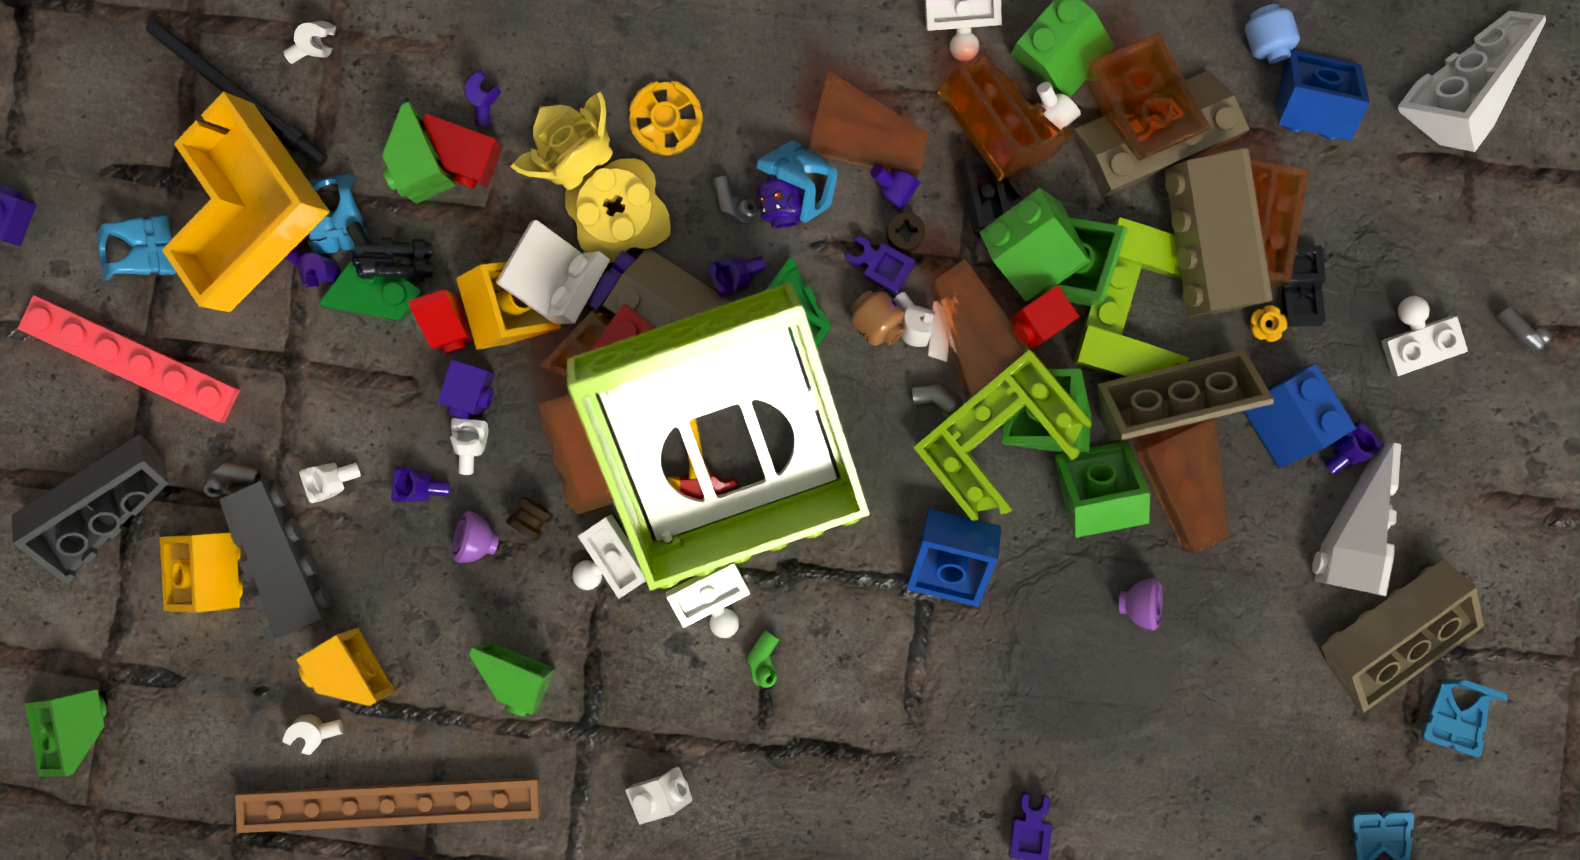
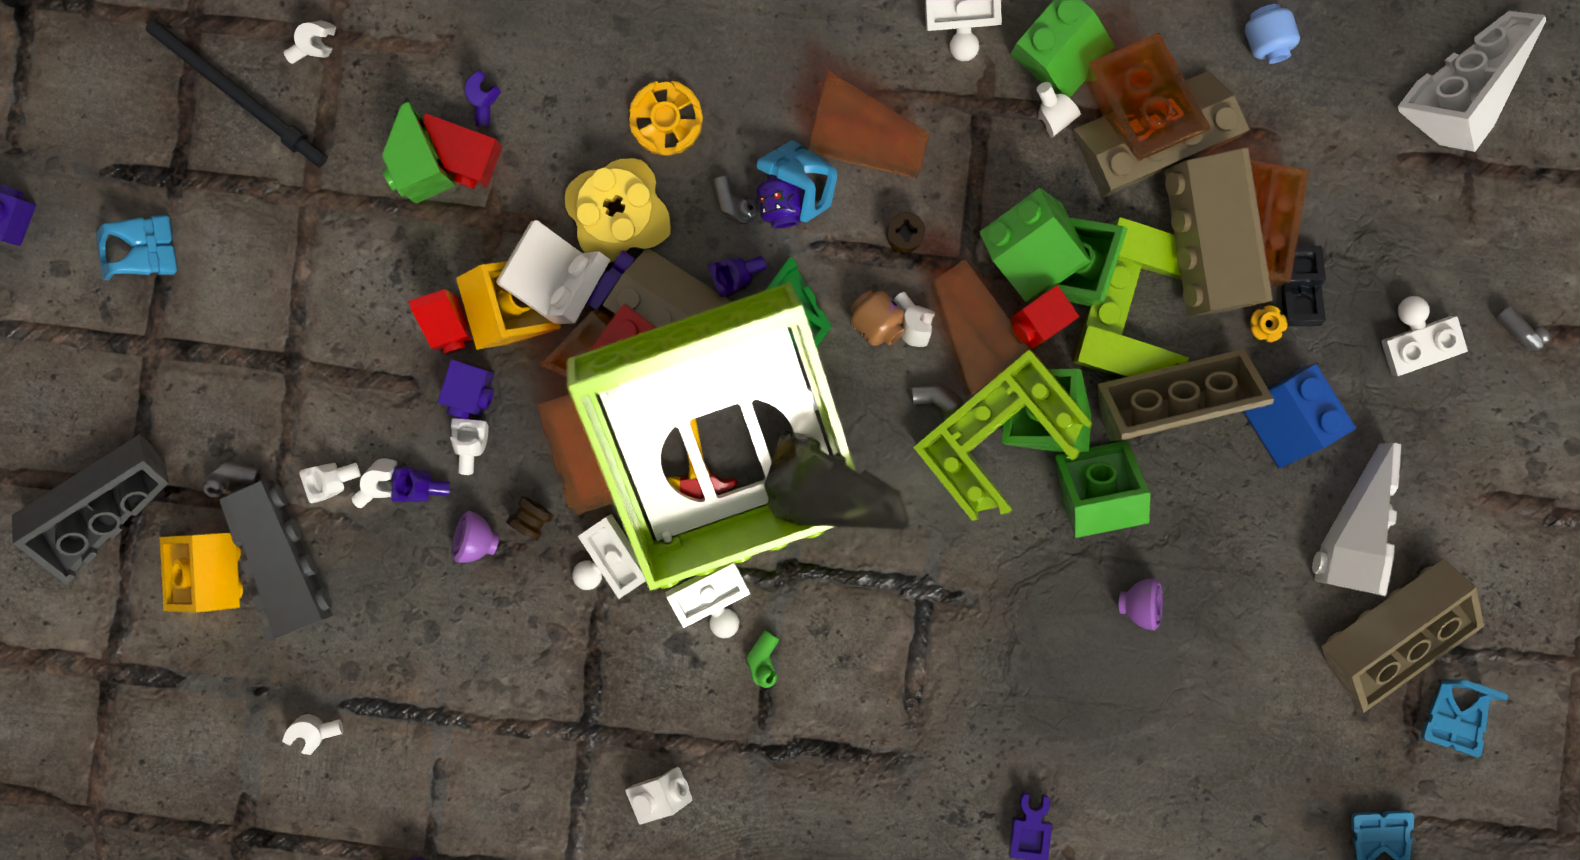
(64, 730): bright green slope -> none
(128, 359): coral plate -> none
(255, 210): yellow piece -> none
(314, 268): dark purple piece -> none
(331, 231): dark azure piece -> none
(345, 670): yellow slope -> none
(369, 297): green wing -> none
(375, 482): none -> white piece
(377, 258): black piece -> none
(388, 805): medium nougat plate -> none
(512, 676): bright green slope -> none
(567, 143): light yellow brick -> none
(823, 491): none -> clear smoke wedge
(884, 267): dark purple plate -> none
(895, 186): dark purple piece -> none
(938, 340): white sticker -> none
(954, 557): blue slope -> none
(984, 193): black wing -> none
(999, 120): clear orange wedge -> none
(1189, 483): clear orange wedge -> none
(1321, 95): blue slope -> none
(1354, 448): dark purple piece -> none

